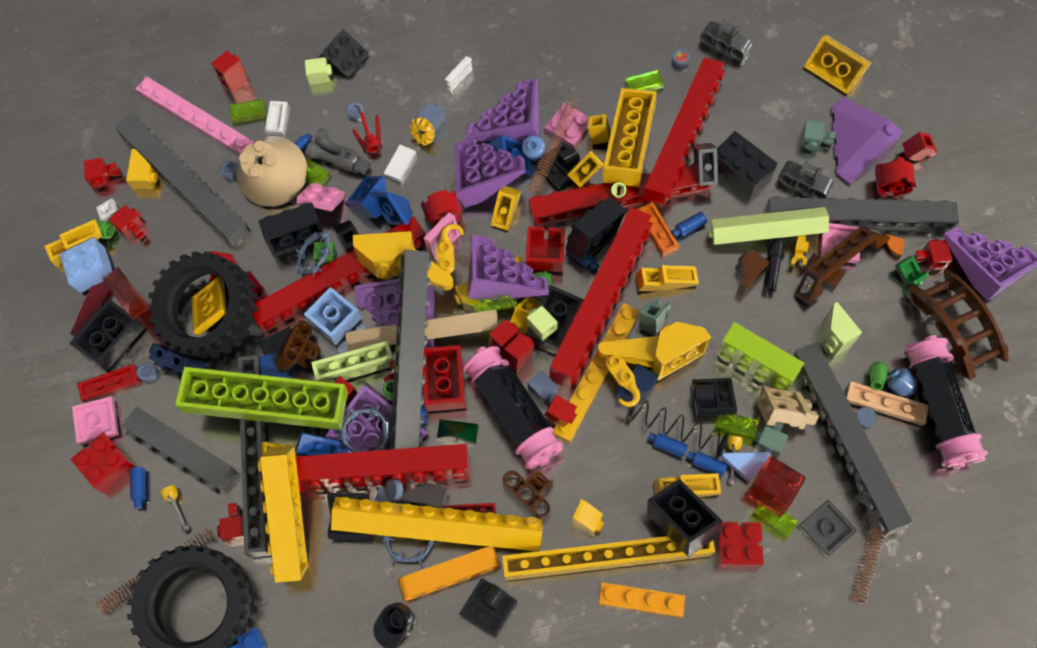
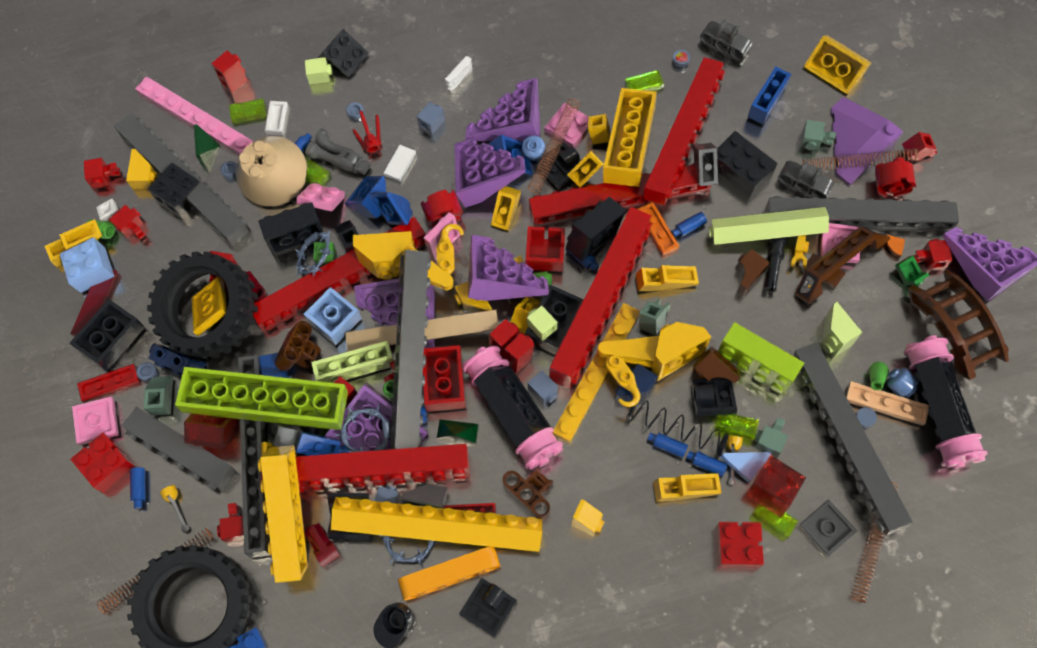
(126, 293): clear red slope -> none
(158, 396): none -> sand green slope
(173, 188): none -> black bracket
(204, 145): none -> dark green slope
(209, 430): none -> clear red brick
(274, 342): black tile -> none
(283, 434): none -> dark grey slope
(324, 549): none -> dark red piece
(394, 489): sand blue tile -> none
(423, 125): yellow gear -> none
(504, 302): clear neon green plate -> none
(561, 411): red brick -> none
(596, 557): yellow brick -> none
(614, 190): yellowish green hinge -> none
(642, 600): light orange plate -> none
(684, 517): black brick -> none
(715, 365): none -> reddish brown arch
(769, 95): none -> blue brick
(785, 407): tan hips -> none
(916, 160): none -> nougat piece

